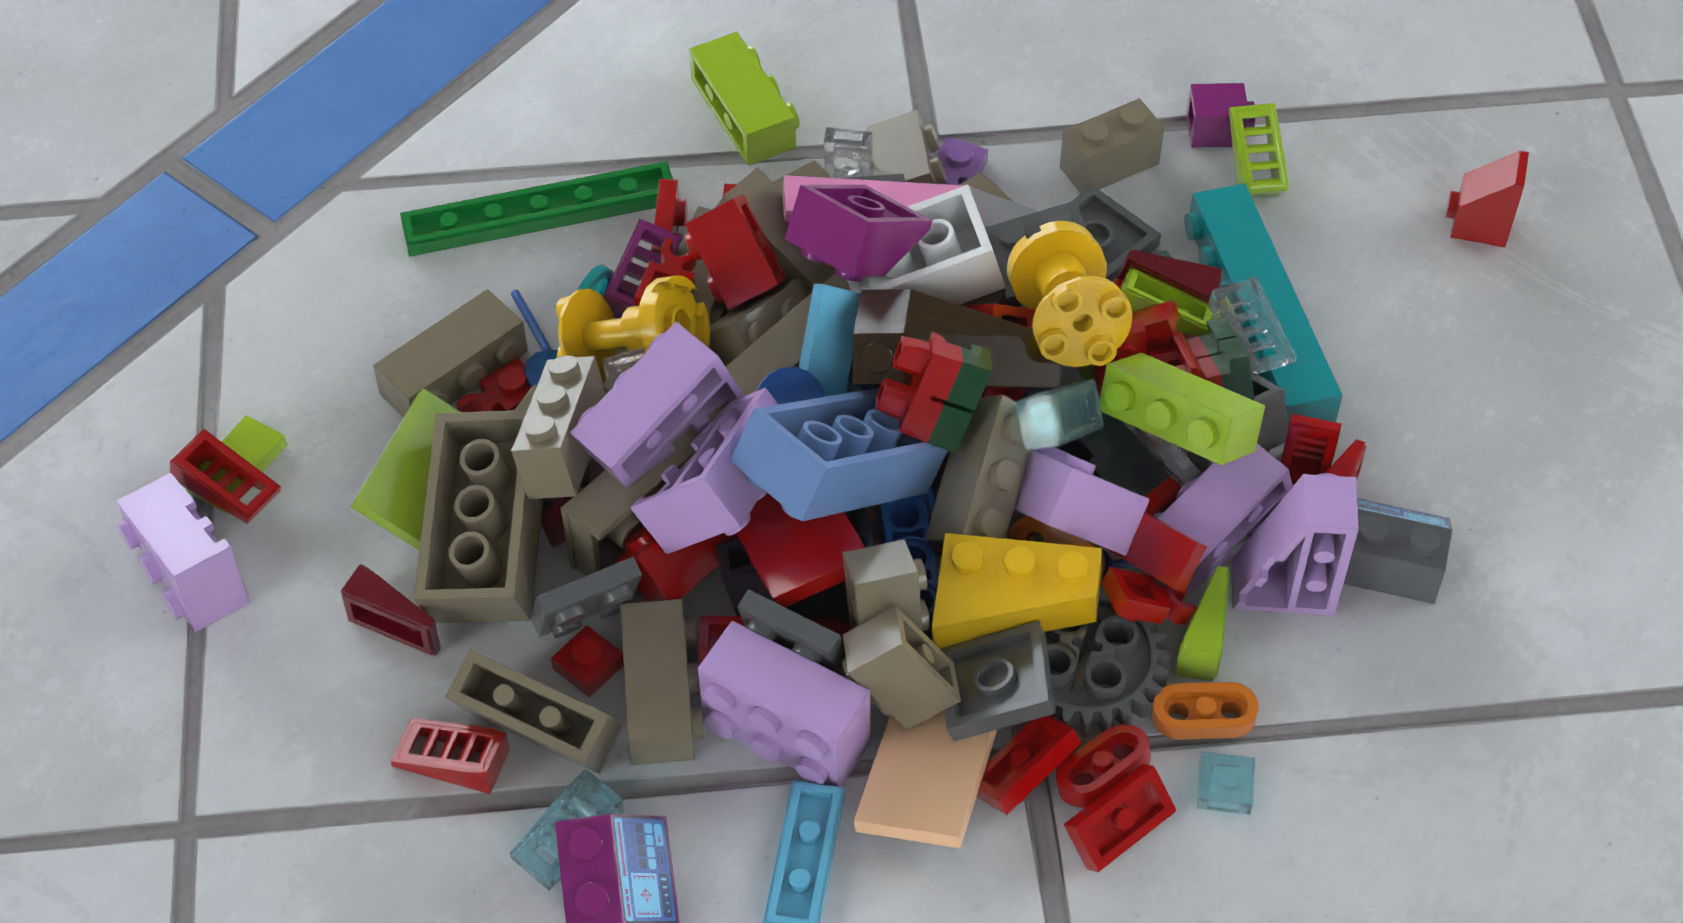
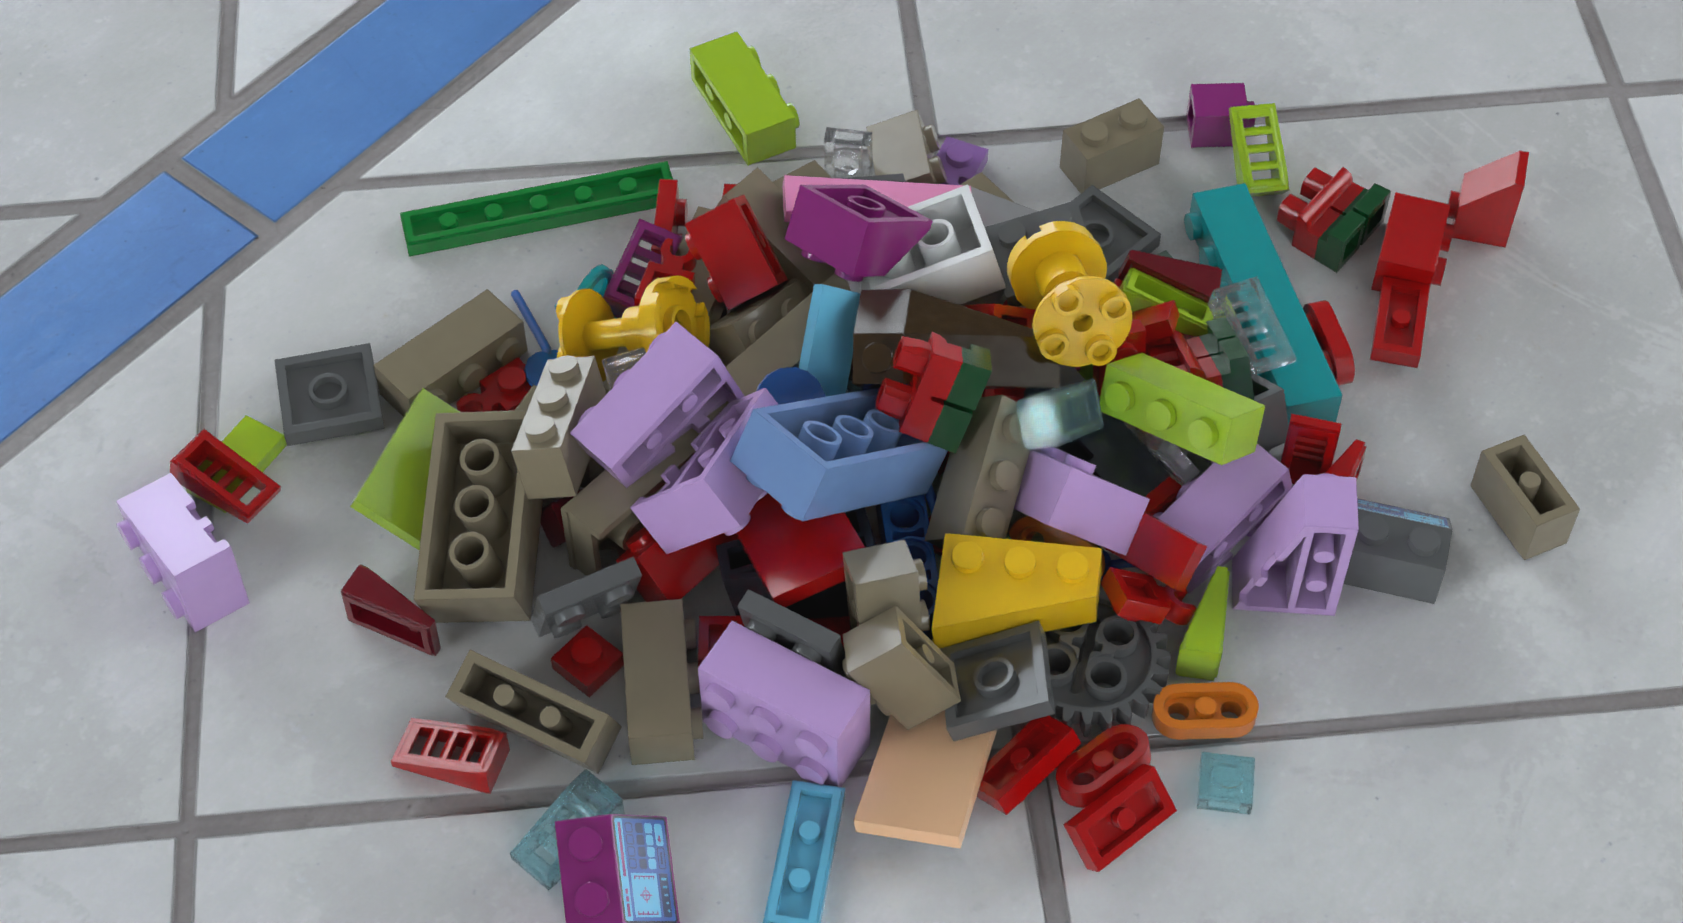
(328, 394): none -> dark grey plate
(1331, 340): none -> red plate
(1336, 217): none -> hips
(1400, 322): none -> red plate
(1414, 240): none -> red brick
(1524, 497): none -> dark tan brick

